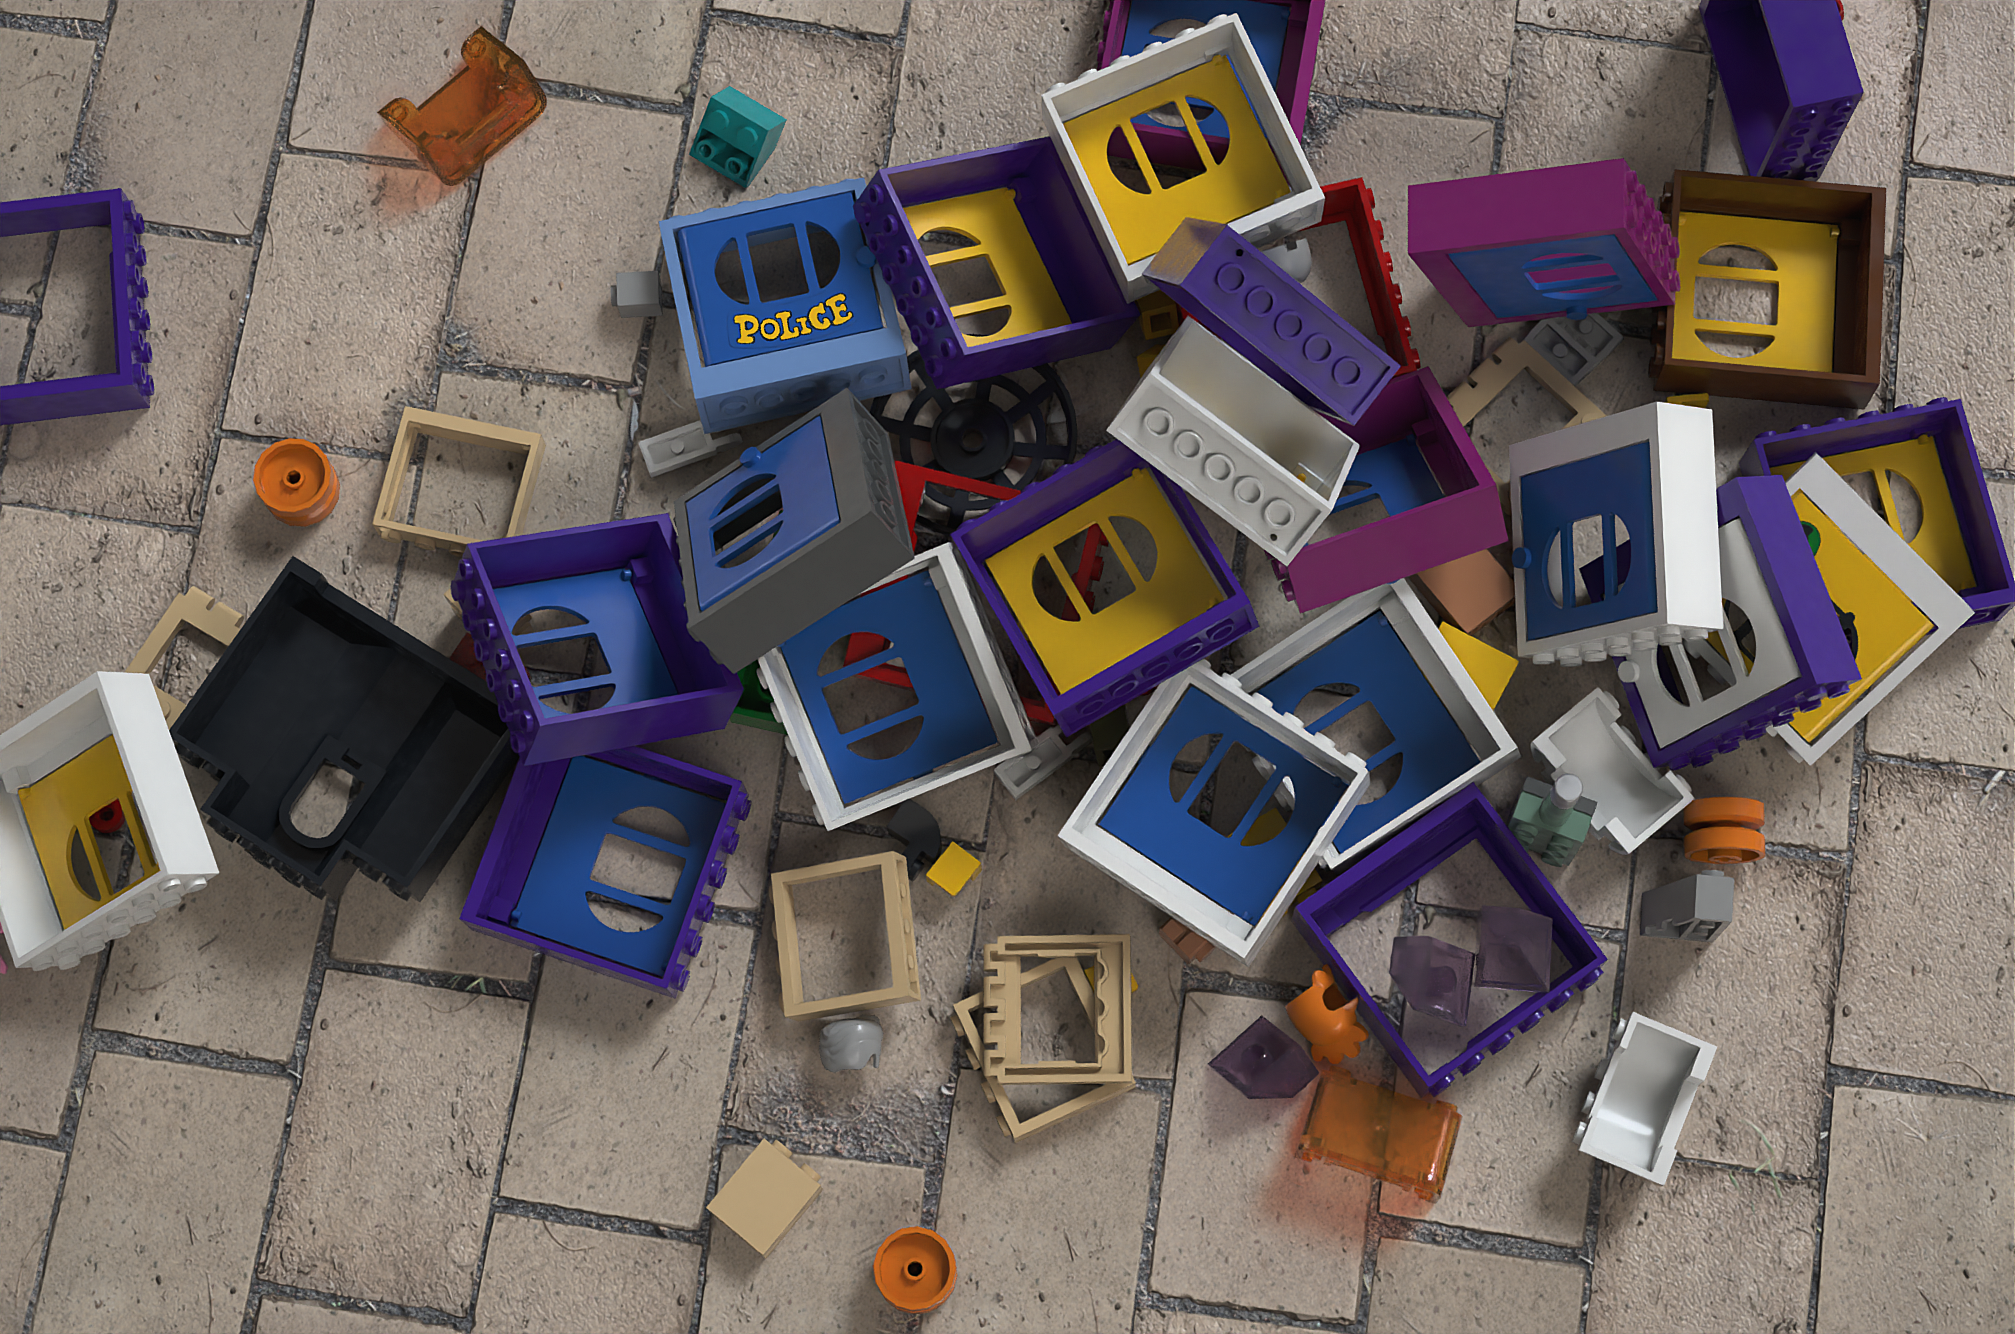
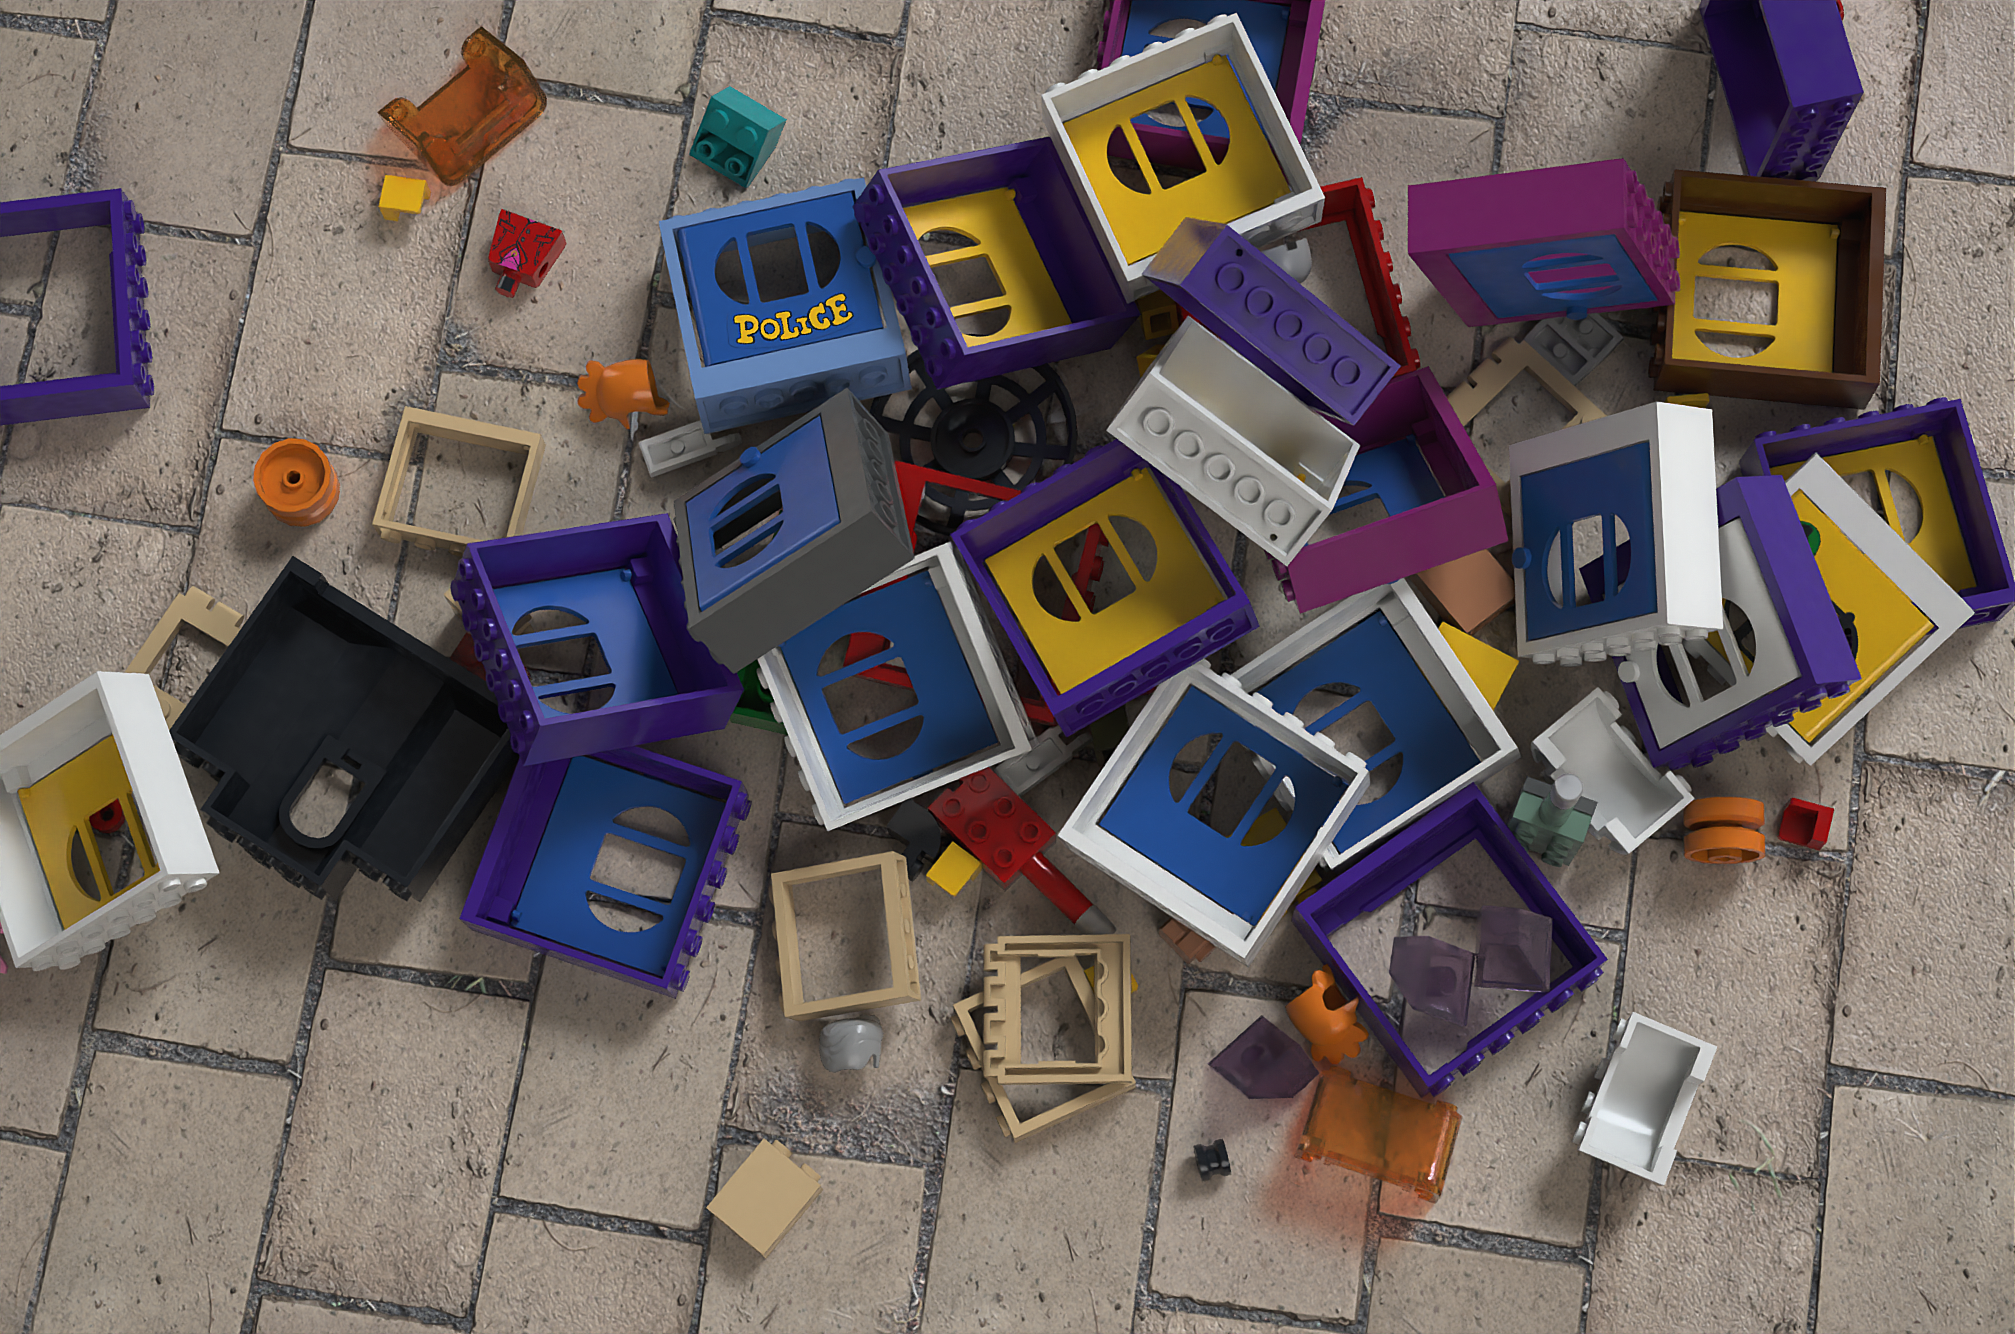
(402, 195): none -> yellow panel
(523, 252): none -> red torso
(620, 390): none -> orange piece
(638, 294): light grey brick -> none
(920, 1292): orange wheel -> none
(1011, 842): none -> red piece
(1212, 1160): none -> black wheel
(1689, 908): light grey wedge -> none
(1805, 823): none -> red panel

